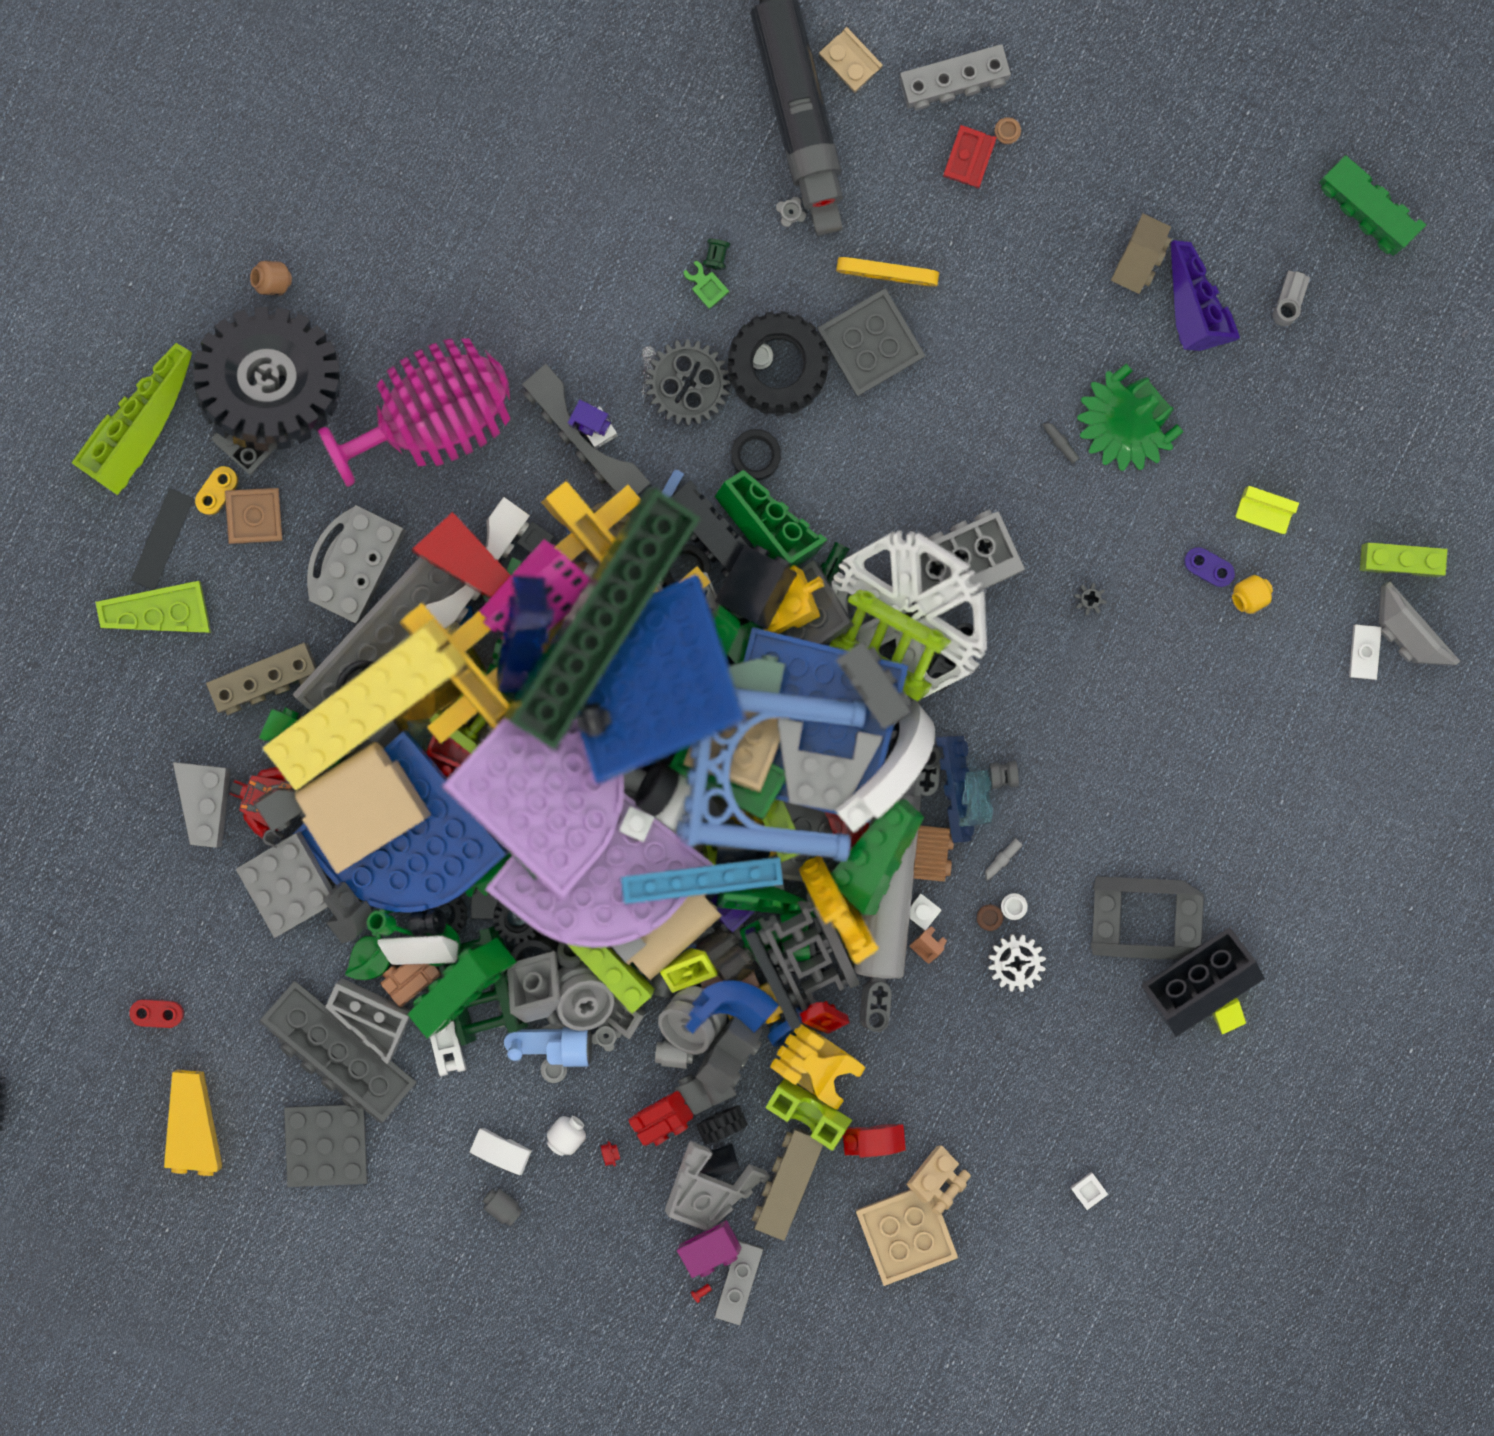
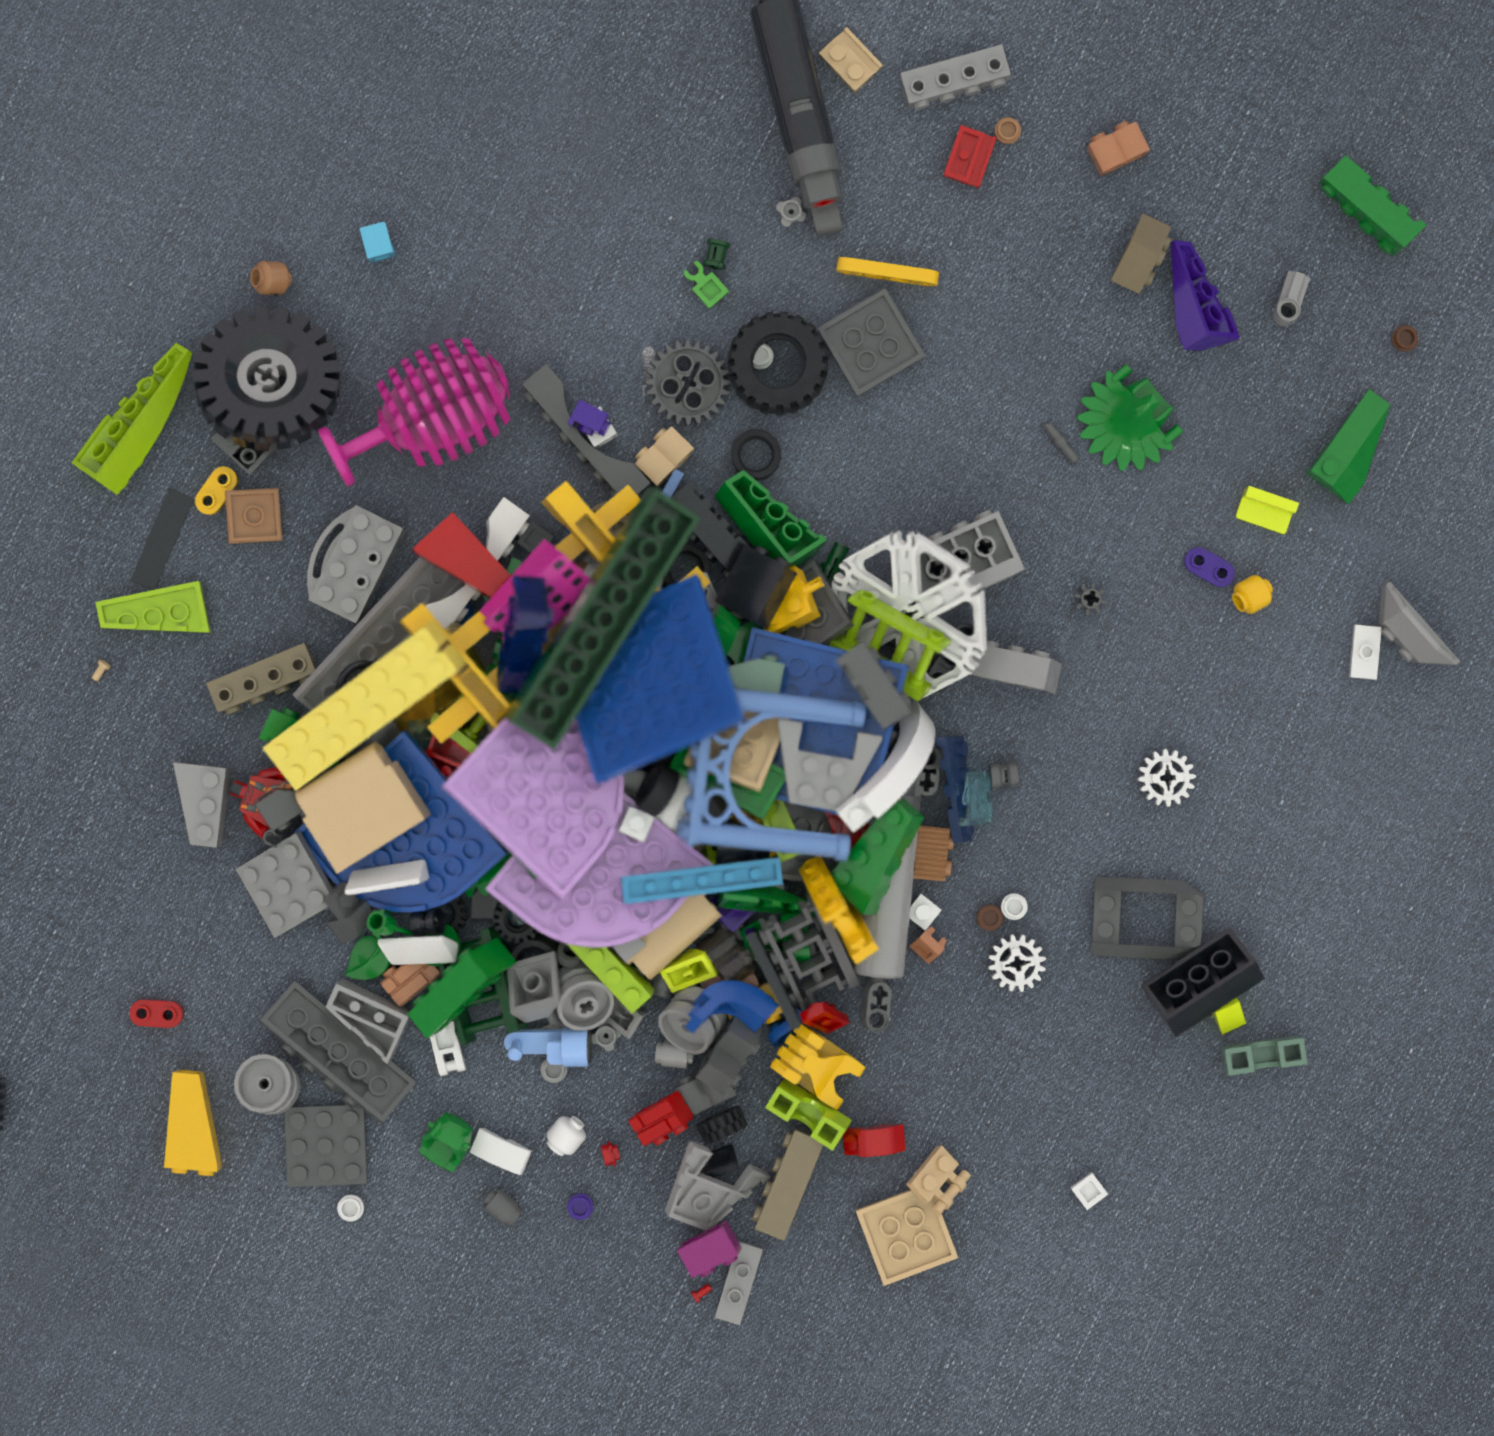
(100, 670): none -> tan piece
(252, 1080): none -> light grey wheel
(350, 1207): none -> white plate
(377, 242): none -> medium azure panel
(387, 877): none -> white slope
(446, 1141): none -> green helmet
(580, 1206): none -> dark purple plate
(593, 719): black gear -> none
(664, 456): none -> tan brick
(1002, 859): light grey piece -> none
(1018, 668): none -> light grey wedge
(1117, 148): none -> nougat brick
(1166, 790): none -> white gear
(1260, 1054): none -> sand green arch
(1348, 455): none -> green wedge
(1403, 559): lime arch -> none
(1404, 338): none -> reddish brown plate

